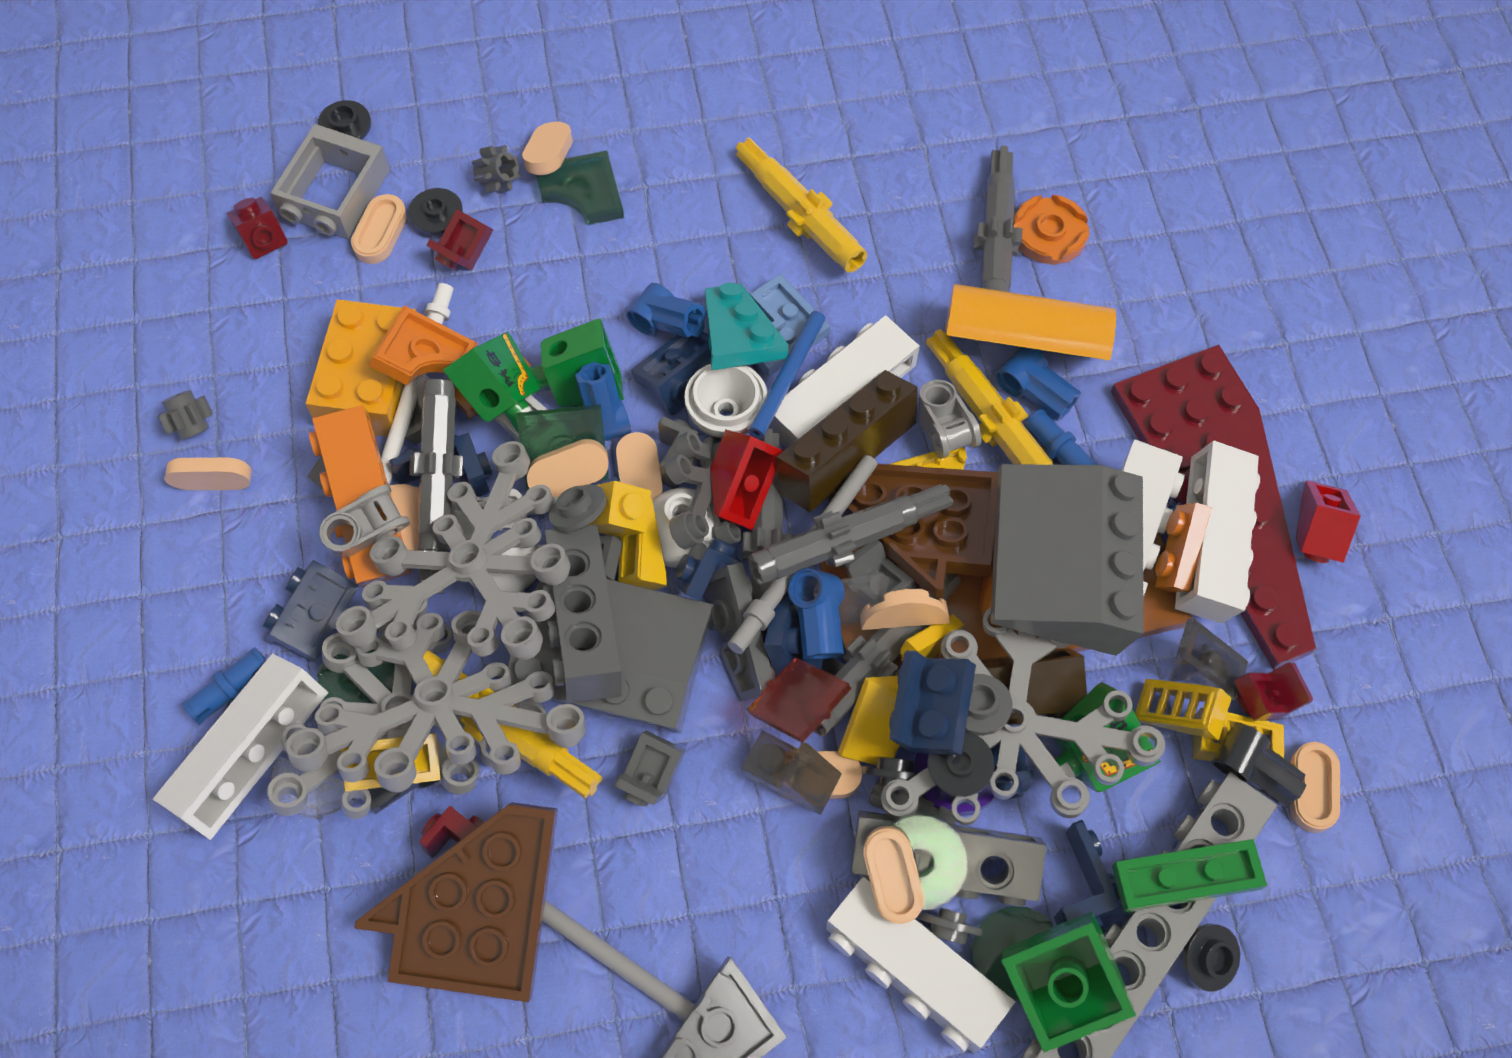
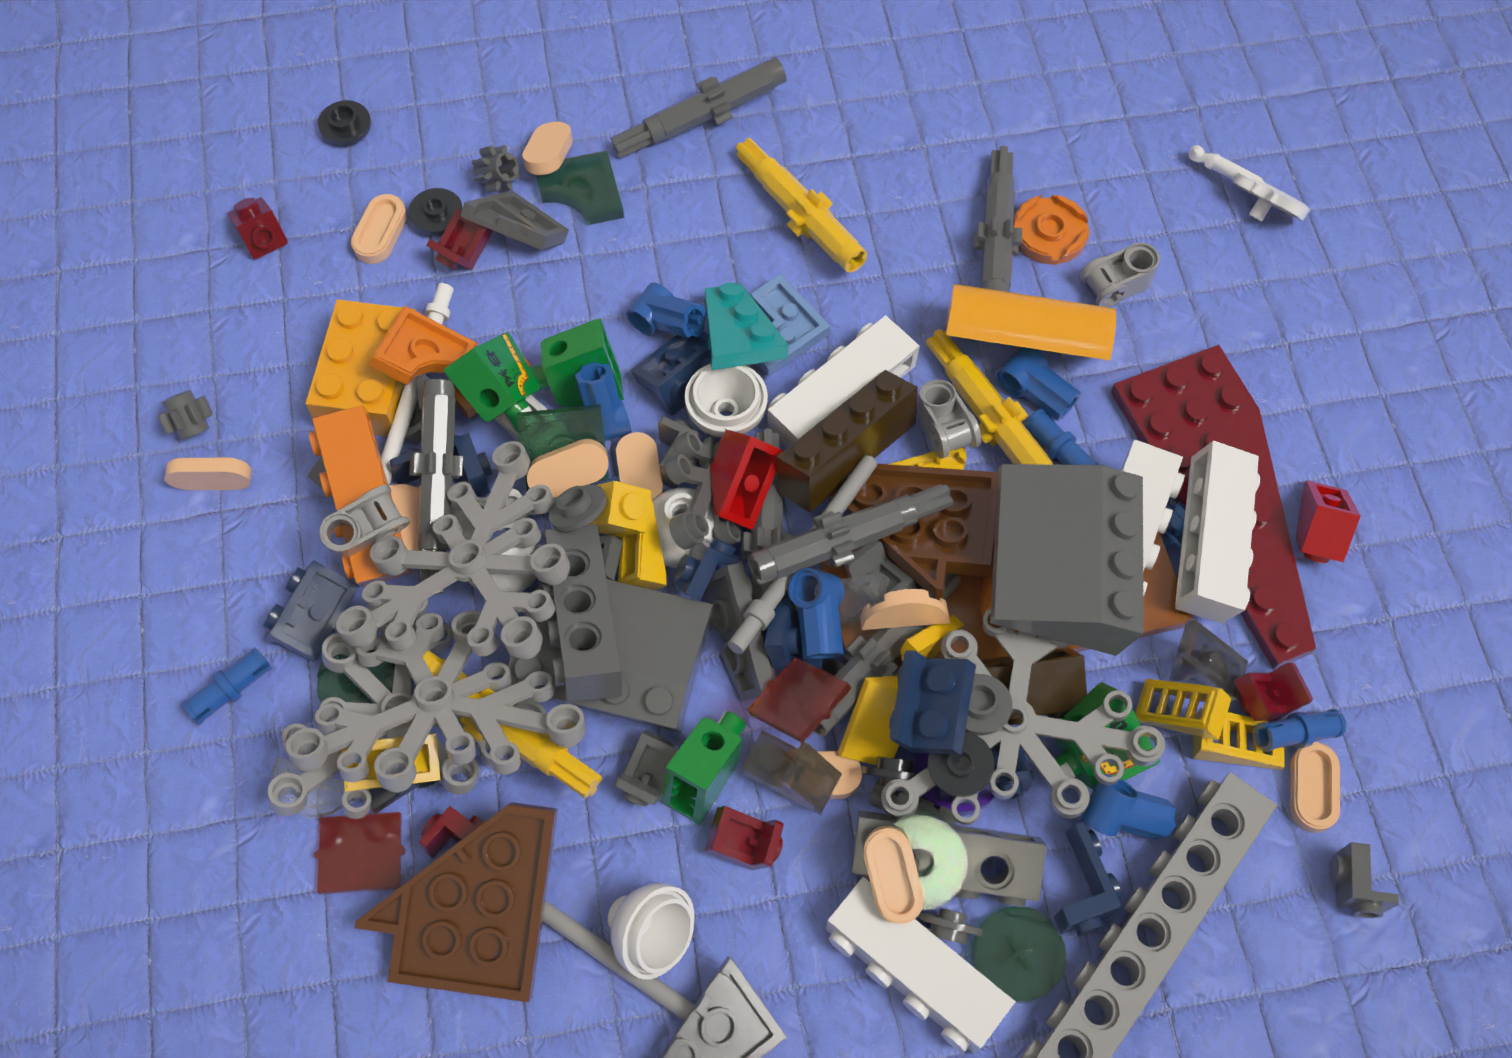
(240, 746): white brick -> none
(340, 150): light grey window -> none
(360, 853): none -> clear red piece
(516, 219): none -> dark grey wing
(651, 929): none -> white piece
(703, 766): none -> green torso
(710, 103): none -> dark grey piece
(744, 839): none -> dark red bracket
(786, 375): blue piece -> none
(1068, 982): green slope -> none
(1116, 277): none -> light grey piece
(1128, 810): none -> blue piece
(1179, 560): orange plate -> none
(1189, 875): green plate -> none
(1211, 957): black piece -> none
(1248, 757): black piece -> none
(1253, 184): none -> white piece
(1299, 730): none -> blue pin
(1352, 874): none -> dark grey bracket

